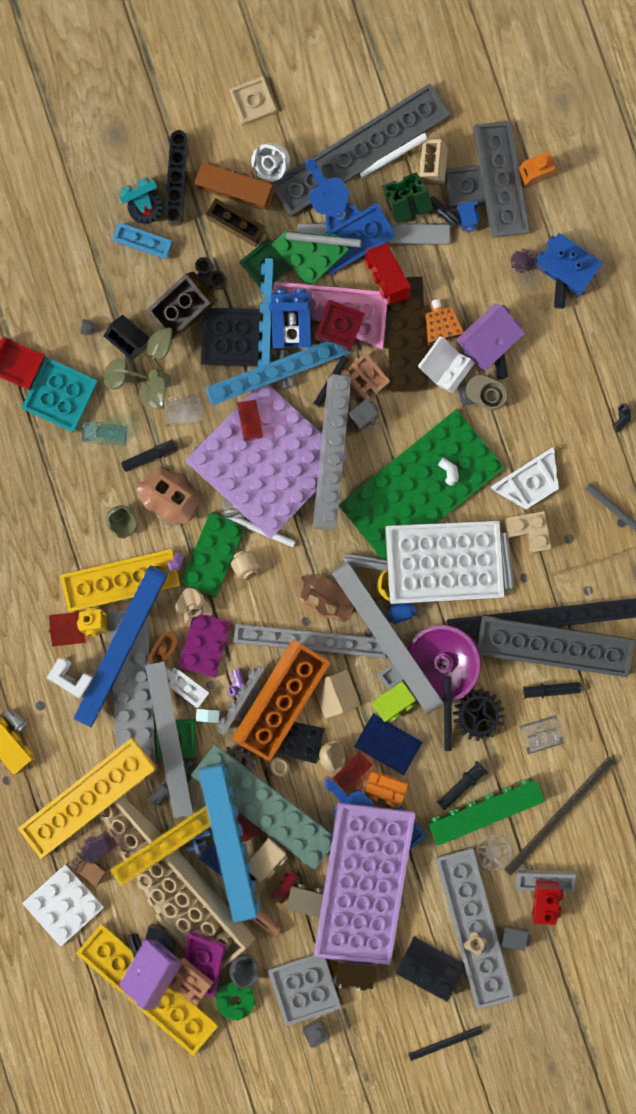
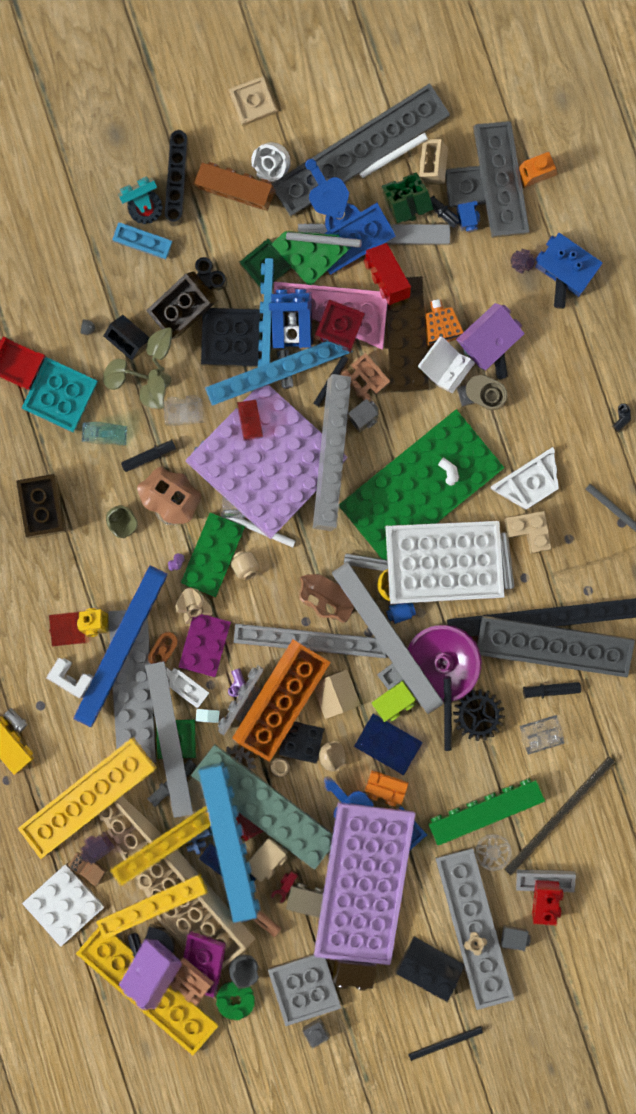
(41, 506): none -> dark brown brick
(114, 580): yellow plate -> none
(152, 906): none -> yellow plate
(235, 222): dark brown brick -> none
(352, 771): clear red plate -> none
(469, 779): black pin -> none

